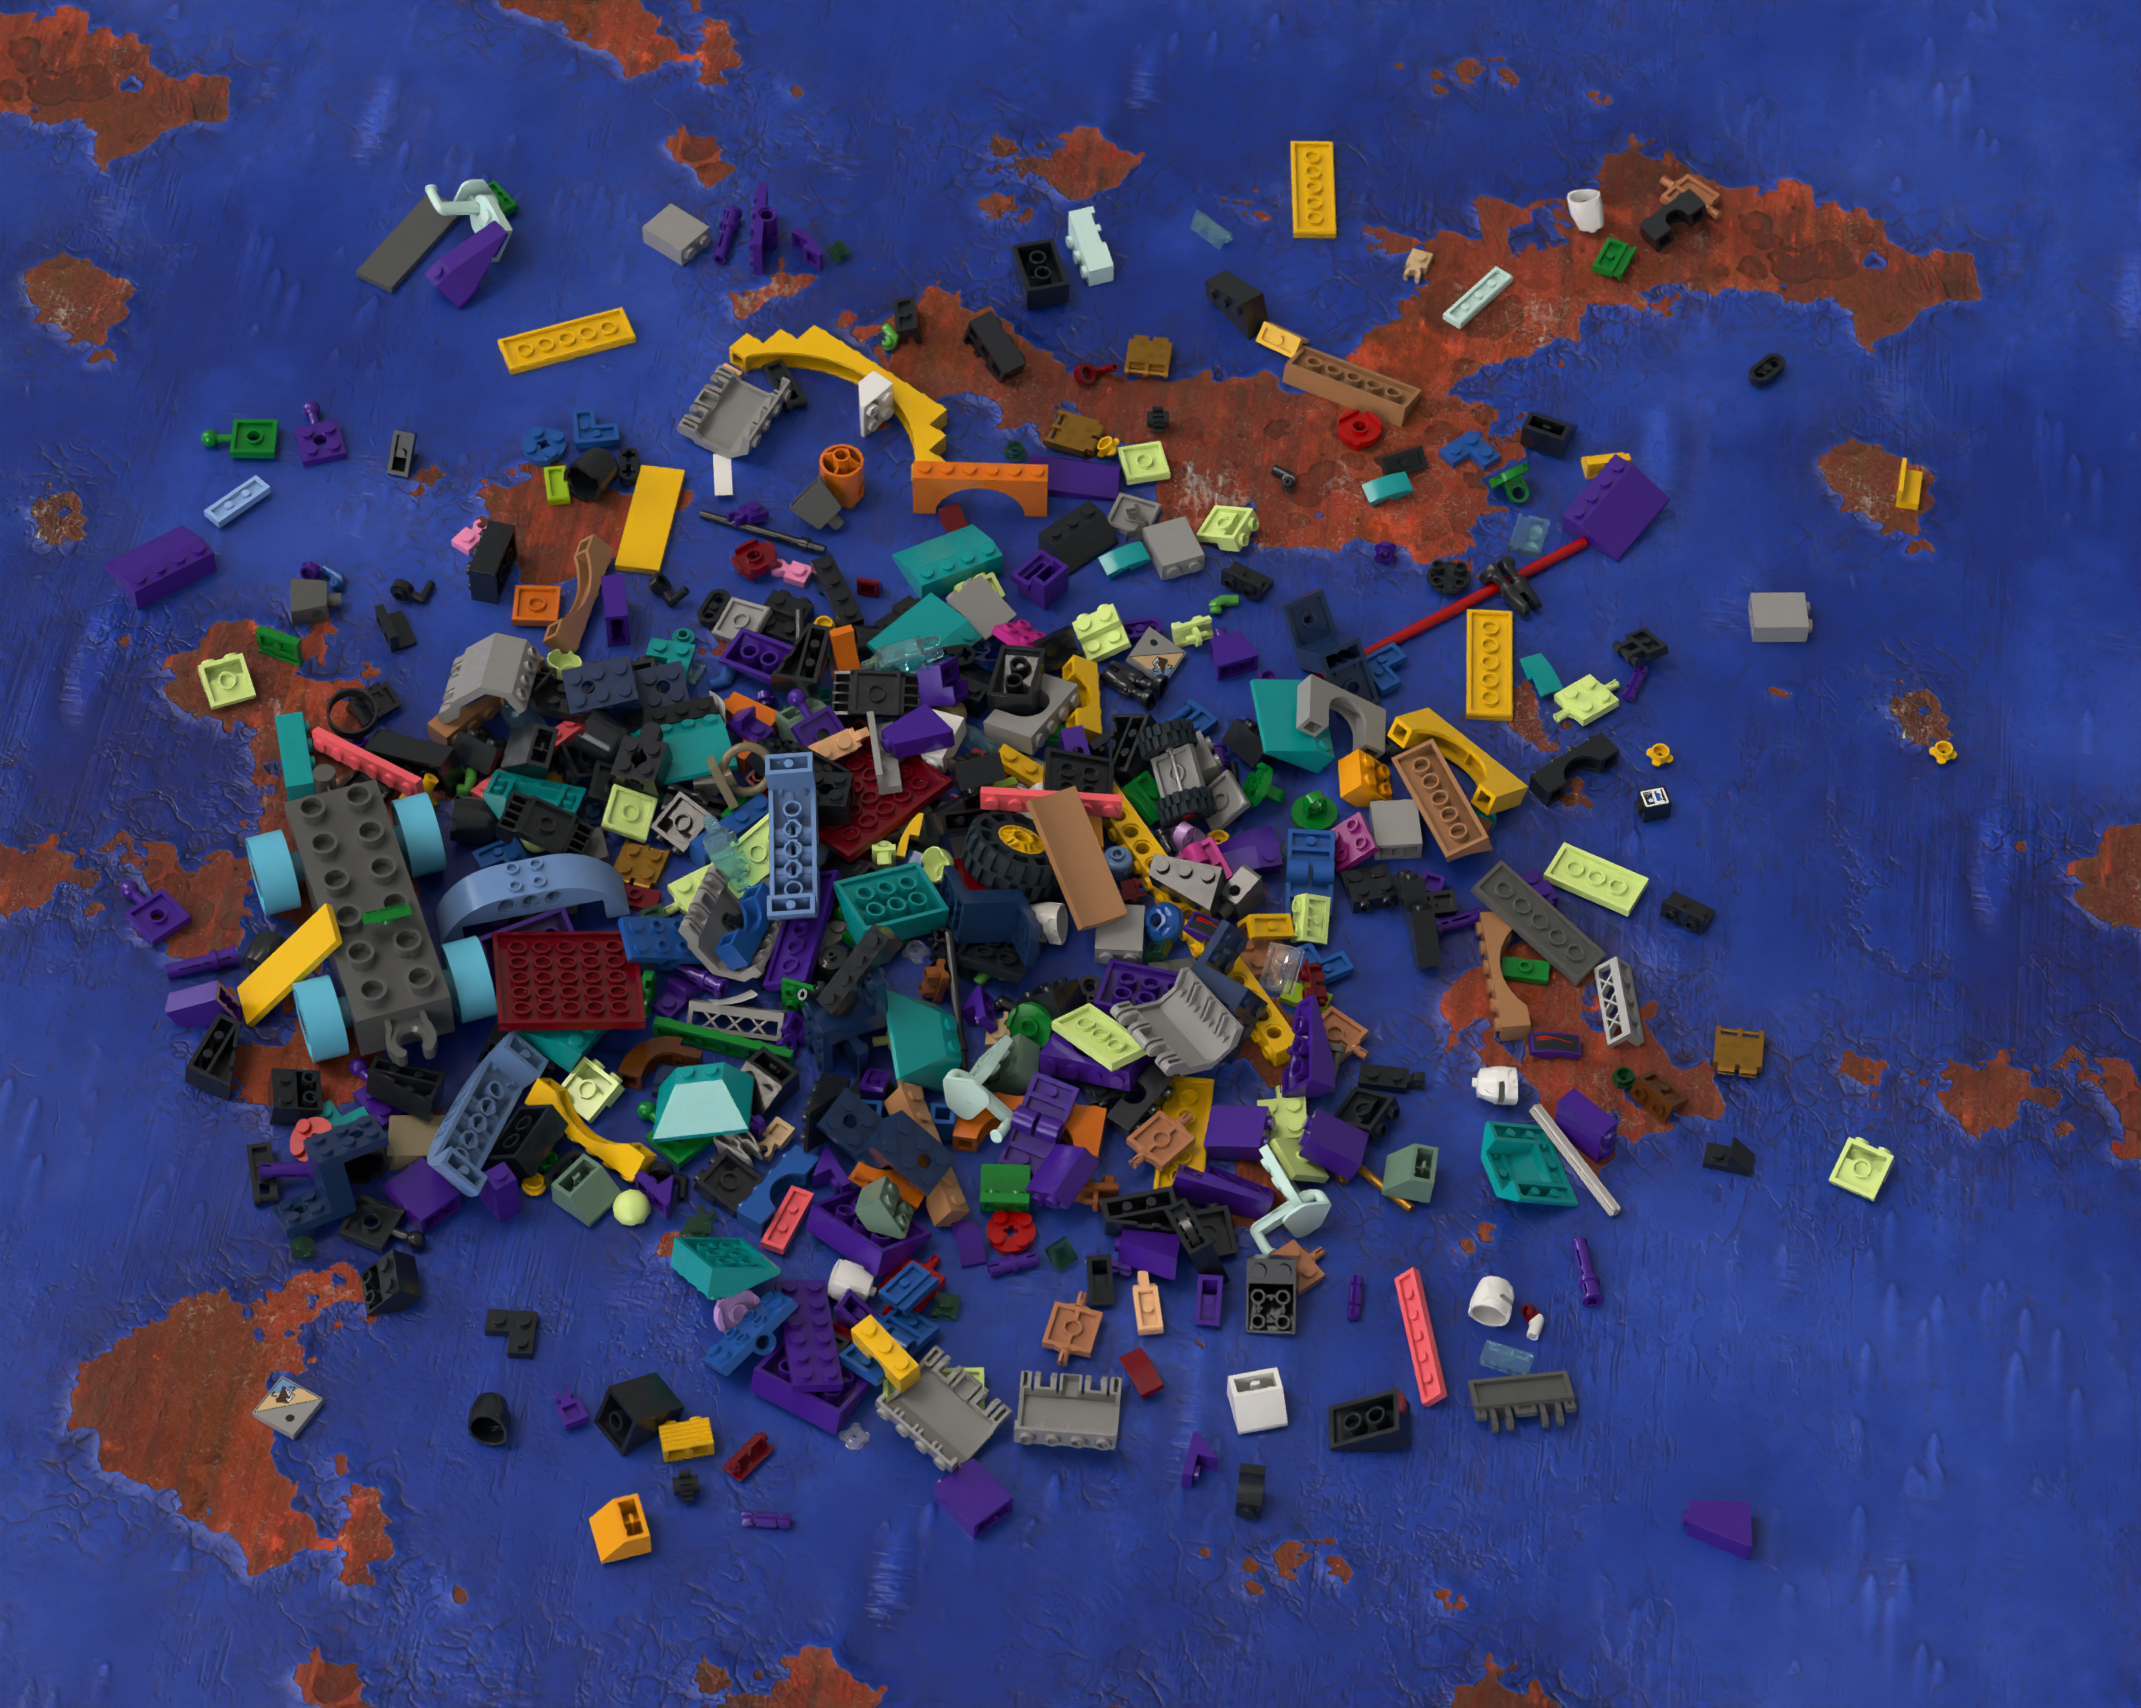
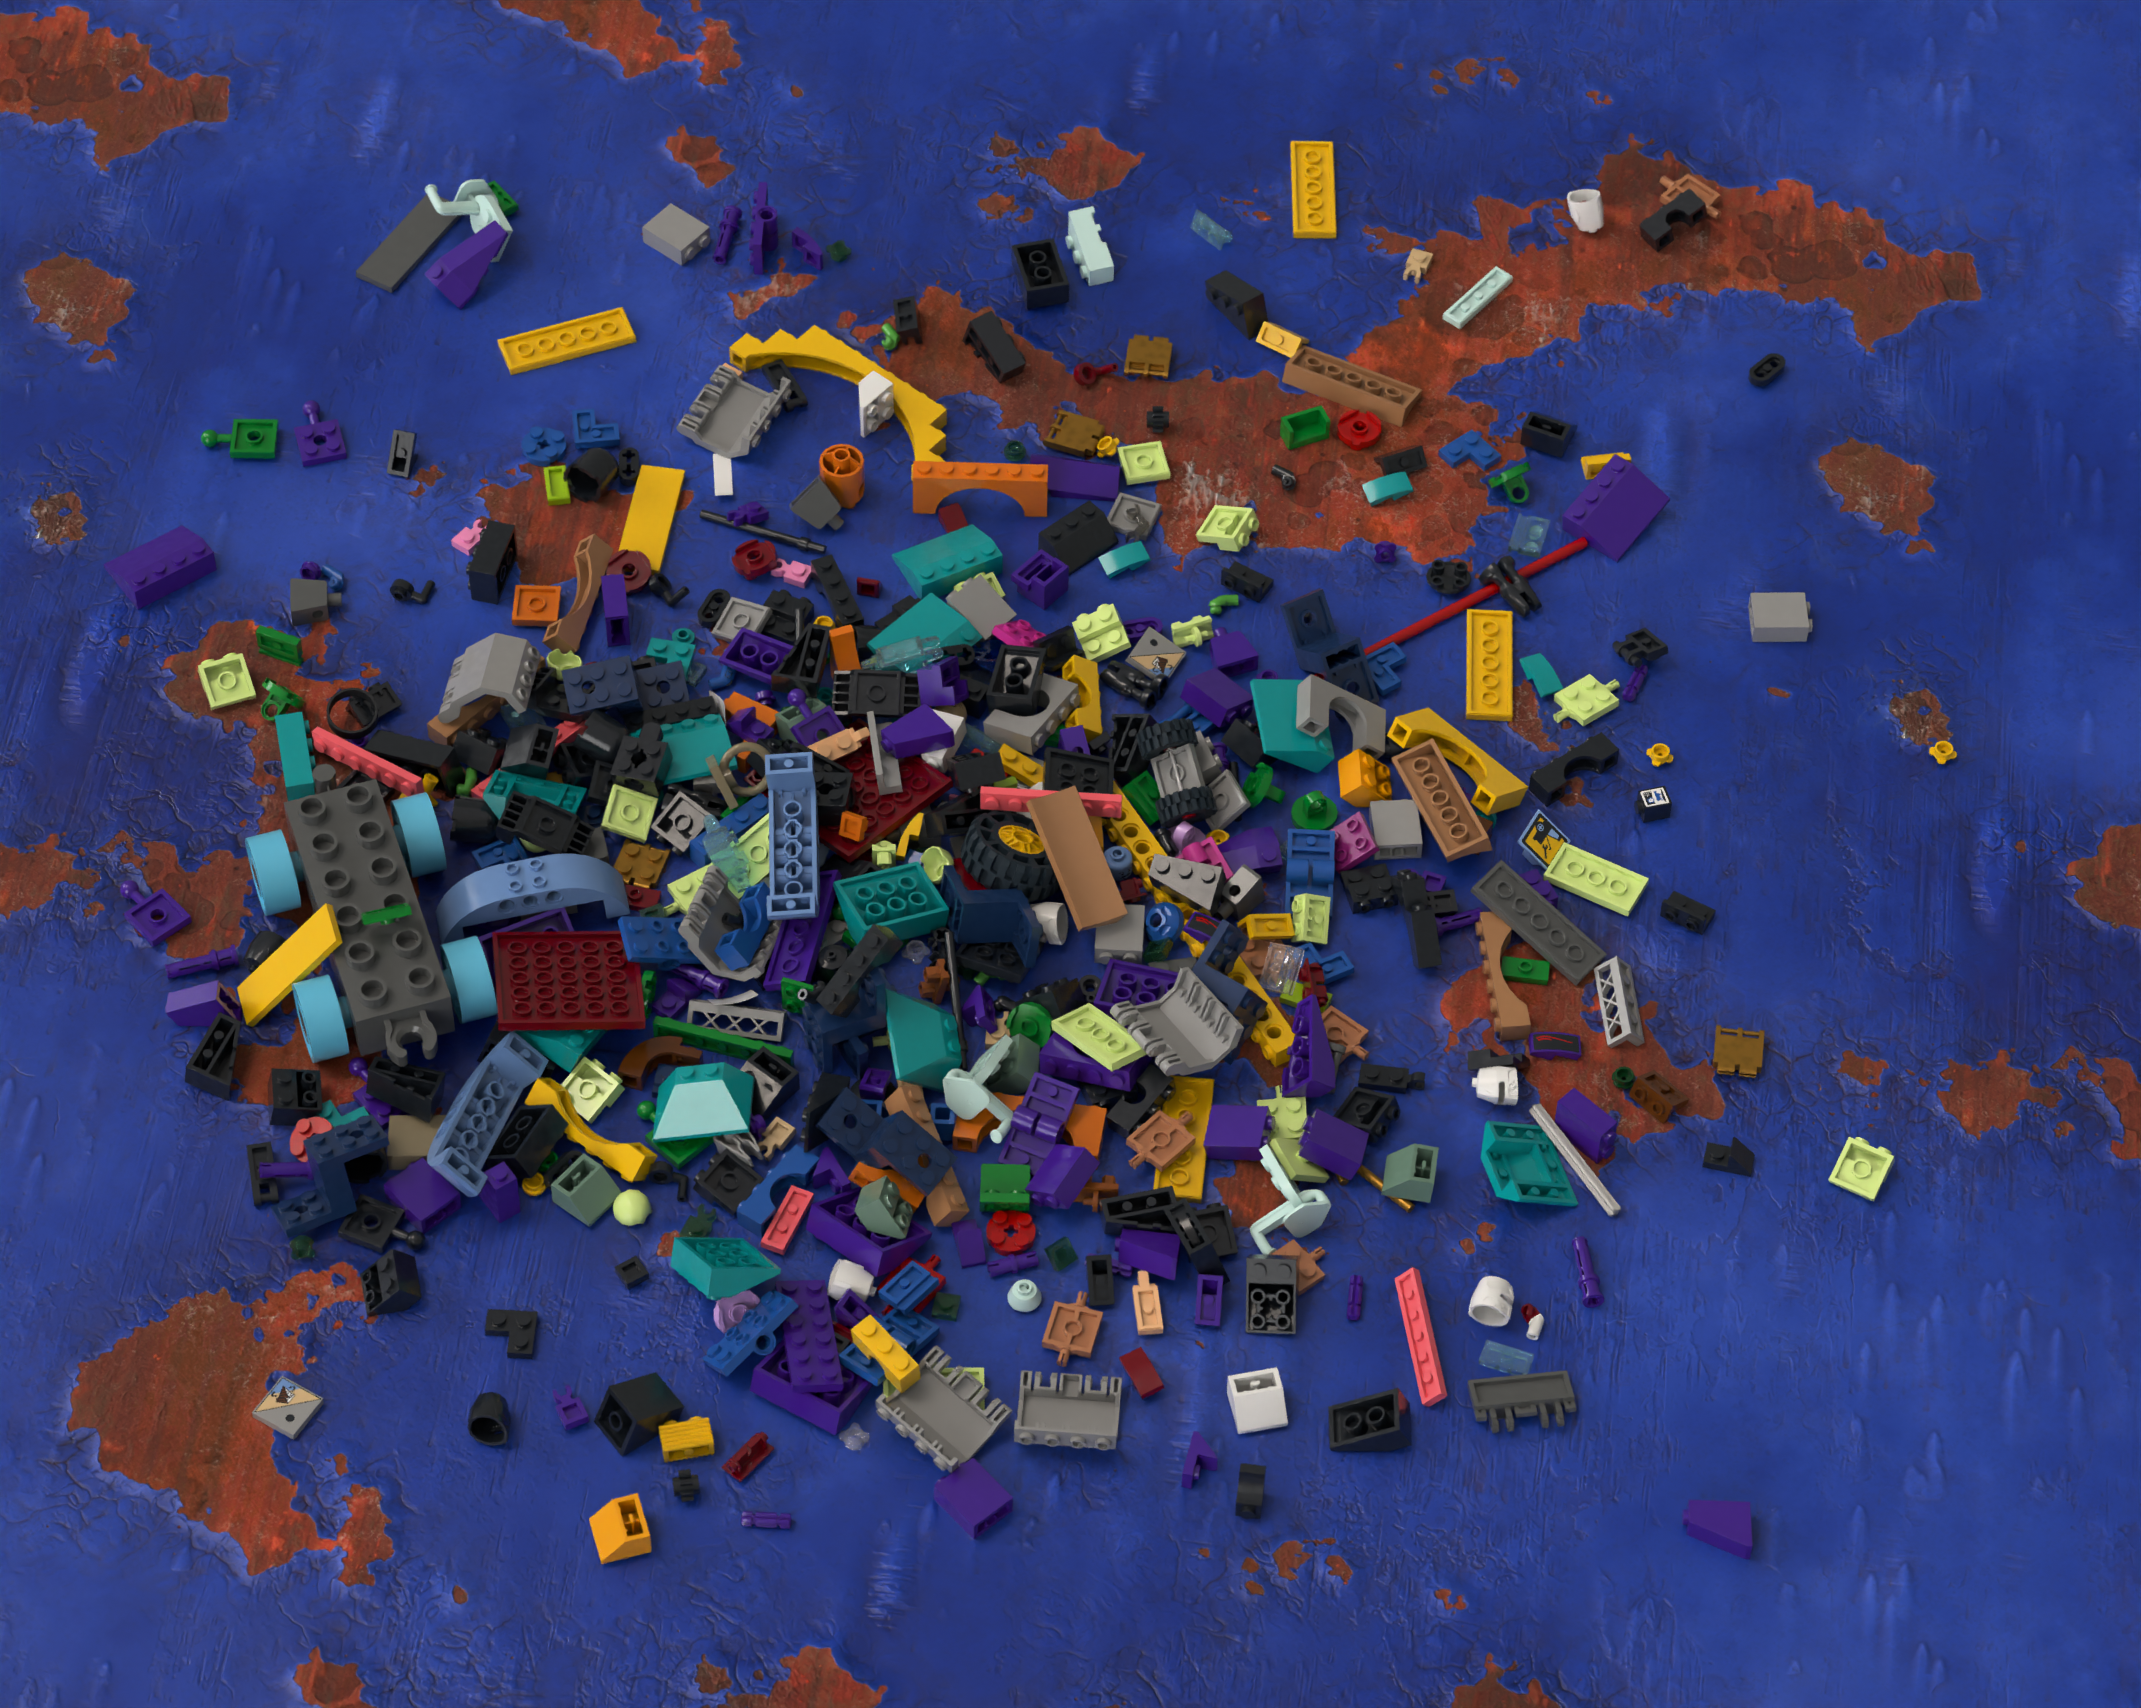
(237, 501): light blue plate -> none
(281, 697): none -> green tile
(394, 629): black panel -> none
(631, 559): none -> dark red plate
(631, 1272): none -> black plate
(660, 1194): dark purple slope -> none
(792, 1030): dark purple plate -> none
(853, 826): none -> orange tile
(1024, 1296): none -> light aqua cone
(1173, 548): light grey brick -> none
(1217, 697): none -> dark purple brick
(1223, 1187): dark purple slope -> none
(1305, 427): none -> green panel
(1488, 1058): none -> black slope
(1541, 840): none -> piece
(1614, 258): green plate -> none
(1908, 488): yellow panel -> none

